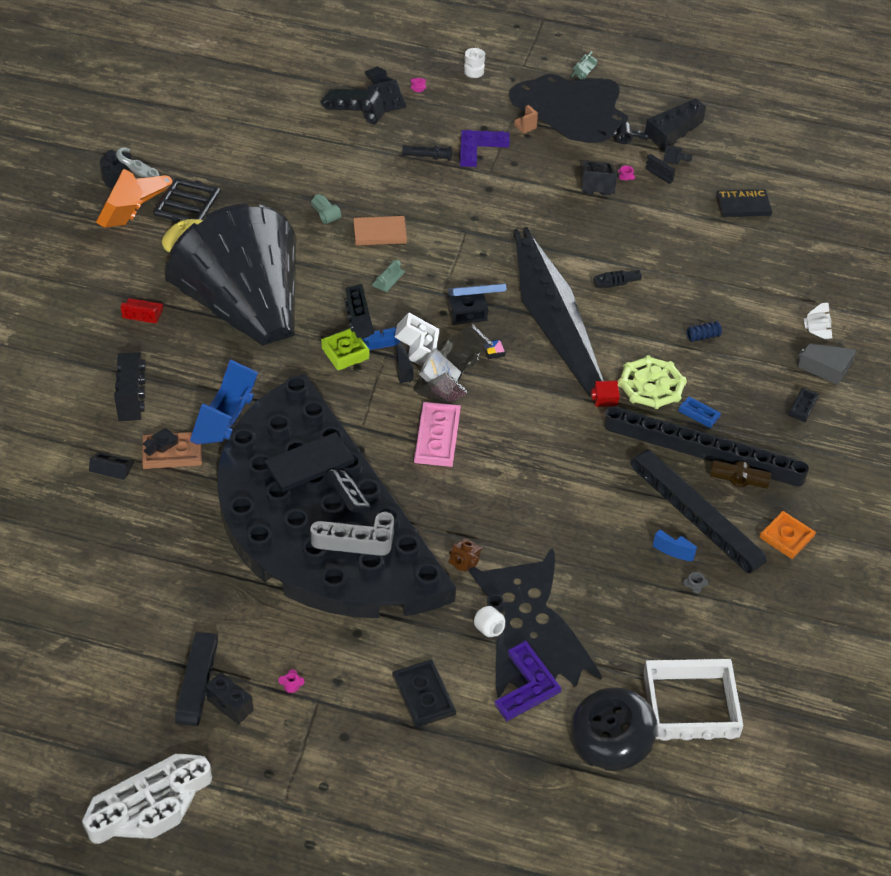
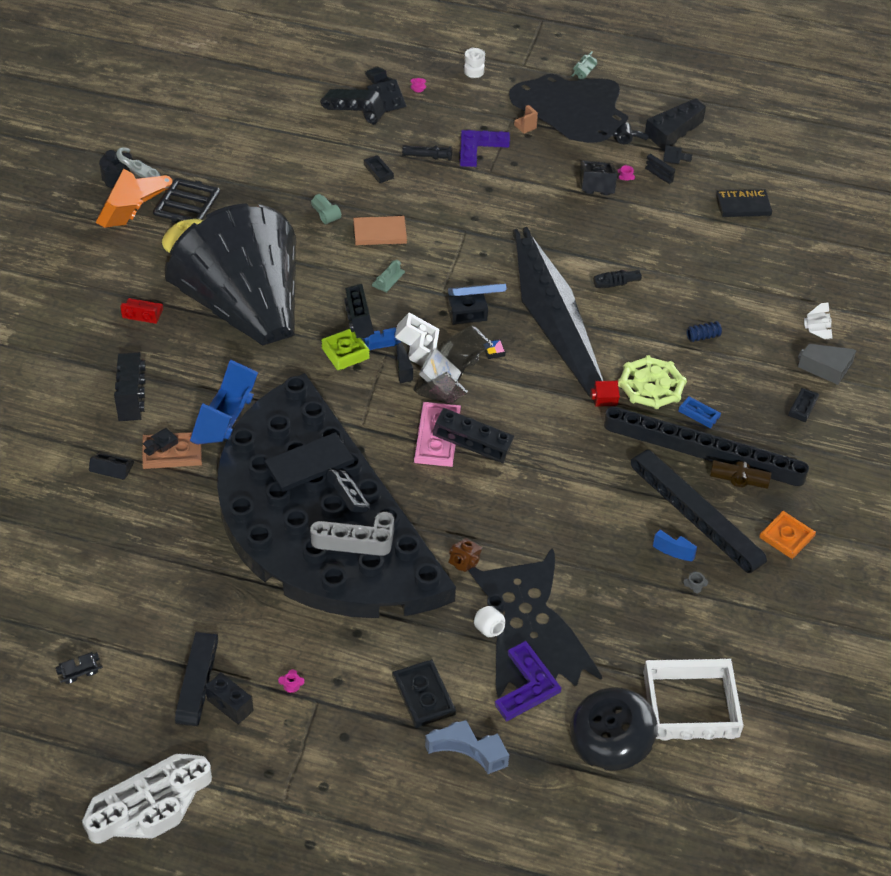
(71, 671): none -> black hinge
(378, 169): none -> black plate
(459, 738): none -> sand blue arch
(473, 435): none -> black brick

